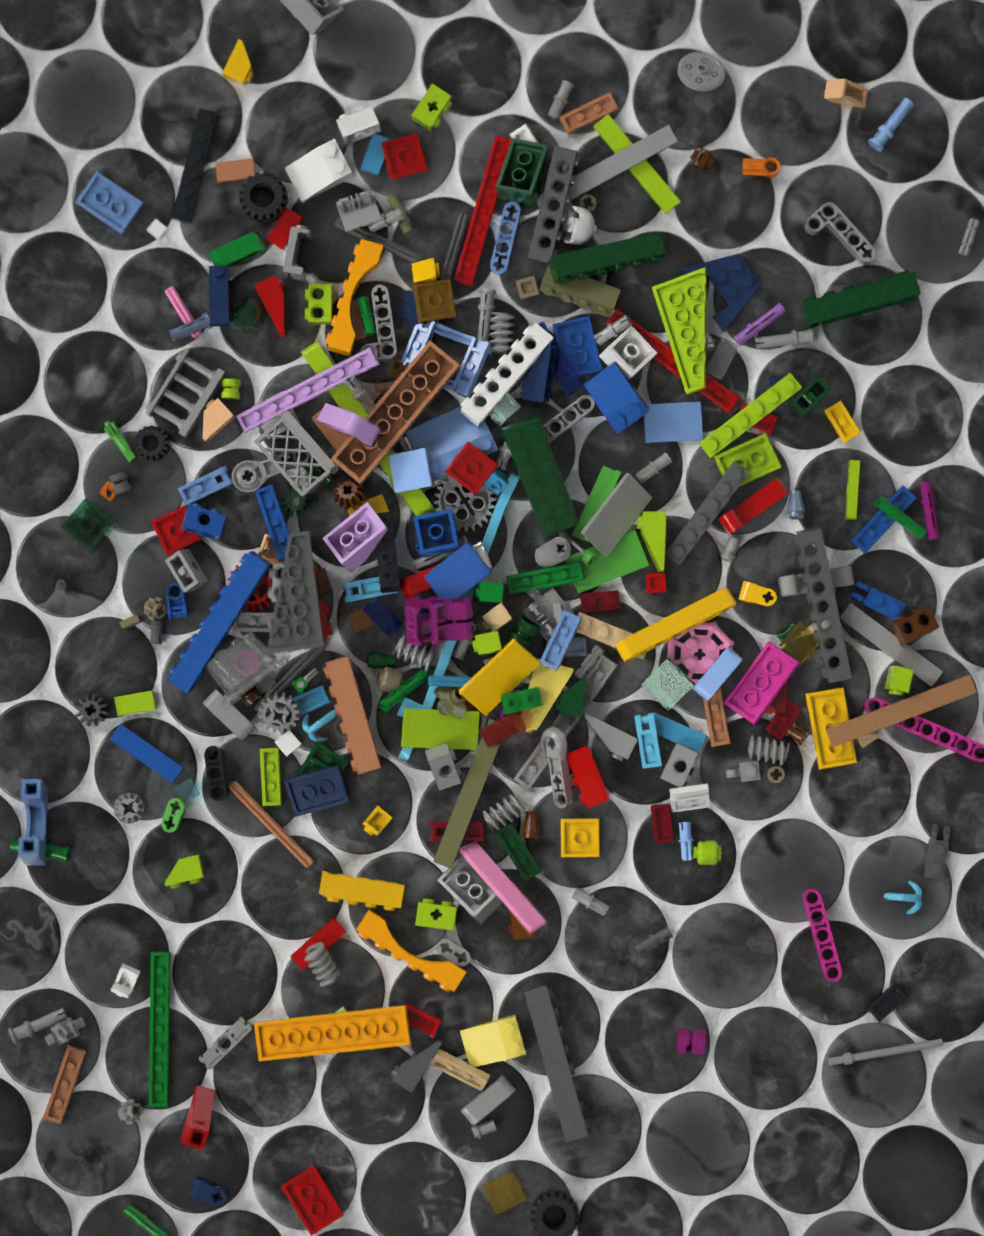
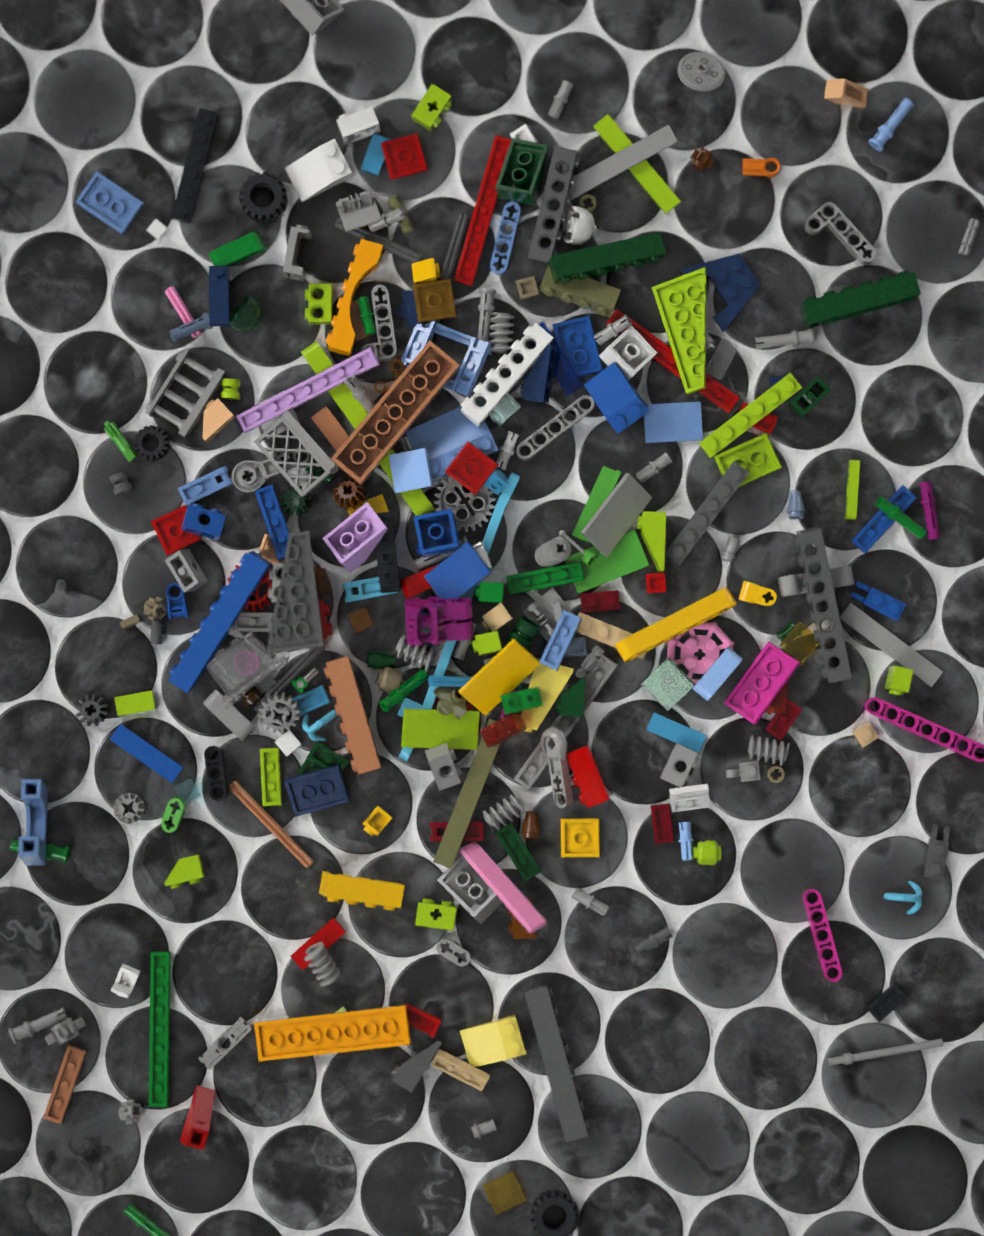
(89, 525): clear green brick -> none
(107, 491): orange sticker -> none
(206, 1191): dark blue piece -> none
(234, 170): nougat tile -> none
(238, 66): yellow slope -> none
(274, 300): red slope -> none
(280, 233): red tile -> none
(312, 1200): red plate -> none
(348, 423): lavender beam -> none
(382, 616): clear blue tile -> none
(445, 972): light orange arch -> none
(488, 1100): light grey beam -> none
(540, 475): dark green brick -> none
(588, 113): nougat tile -> none
(615, 740): light grey slope -> none
(648, 741): medium azure plate -> none
(691, 1041): magenta wheel -> none
(716, 719): nougat tile -> none
(753, 506): red beam -> none
(776, 311): medium lavender pin -> none
(797, 733): reddish brown bush -> none
(825, 711): yellow tile -> none
(842, 422): yellow plate -> none
(901, 710): medium nougat tile -> none
(916, 629): reddish brown brick -> none

